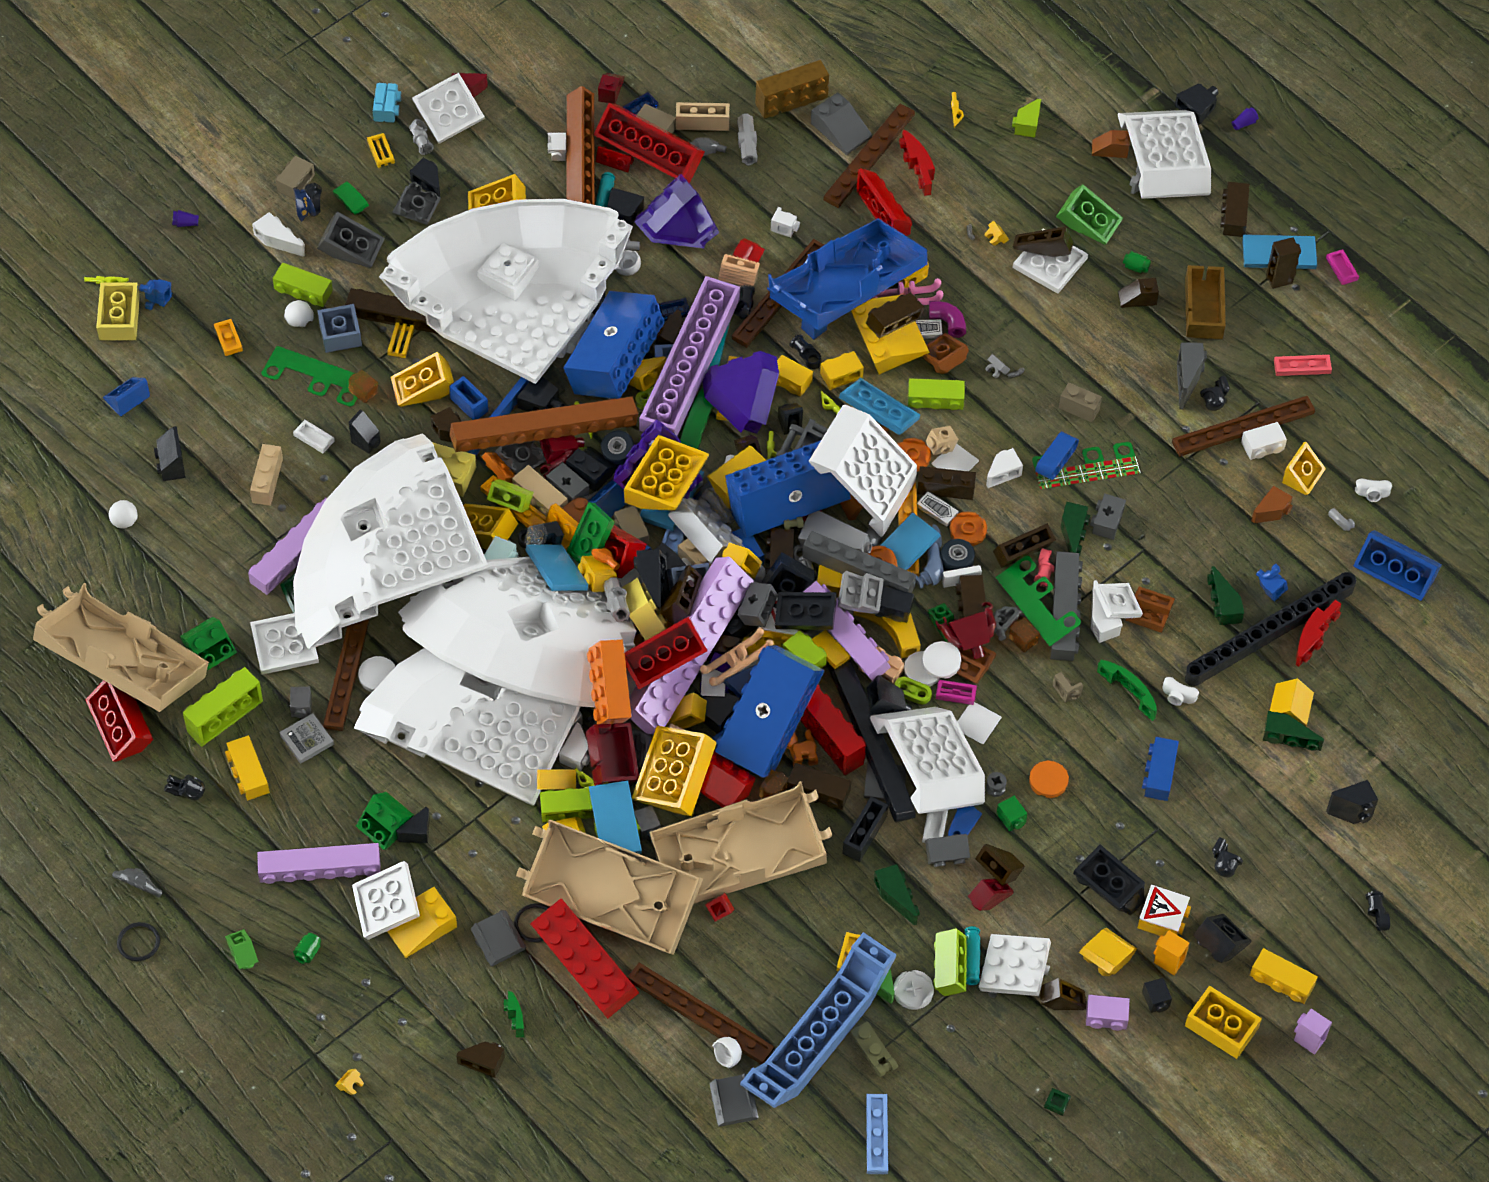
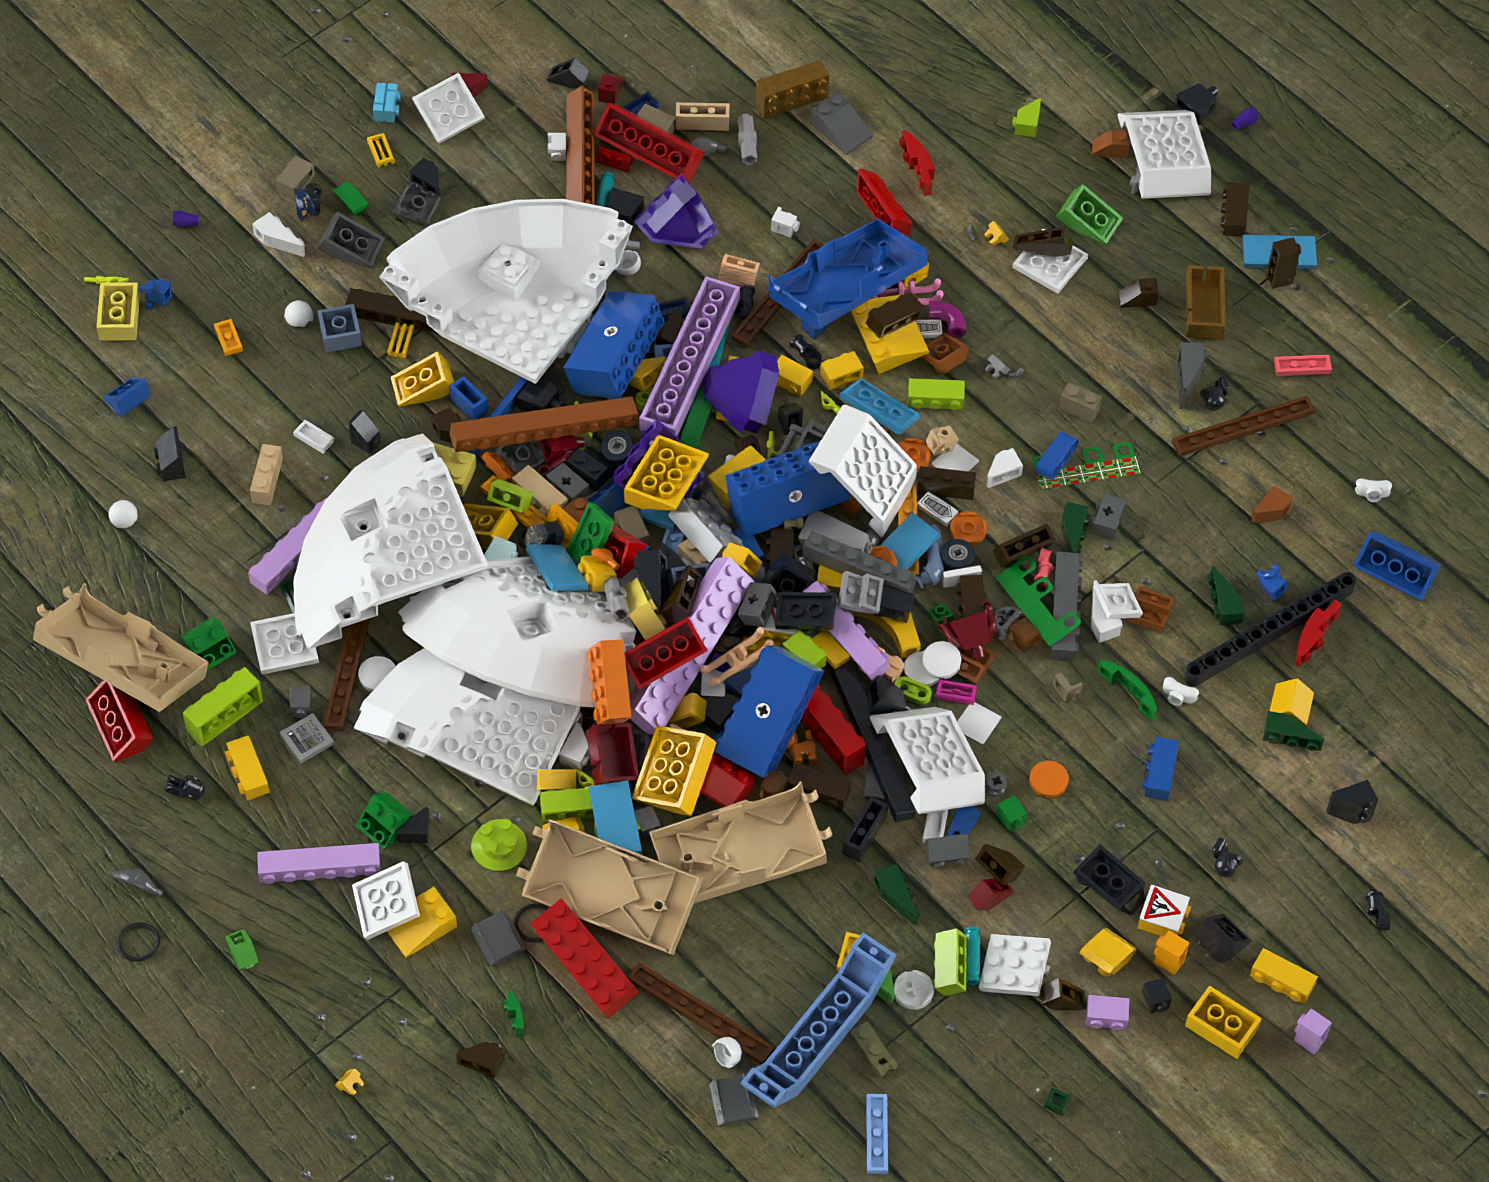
(302, 284): lime brick -> none
(307, 948): green brick -> none
(319, 370): green piece -> none
(363, 386): clear orange brick -> none
(420, 136): light grey connector -> none
(497, 192): yellow slope -> none
(499, 845): none -> lime piece
(569, 73): none -> black slope
(719, 907): red slope -> none
(748, 250): red slope -> none
(869, 154): reddish brown plate -> none
(955, 109): yellow hand -> none
(1136, 262): green brick -> none
(1263, 441): white brick -> none
(1303, 470): yellow slope -> none
(1342, 267): dark pink tile -> none
(1345, 524): light grey arm -> none

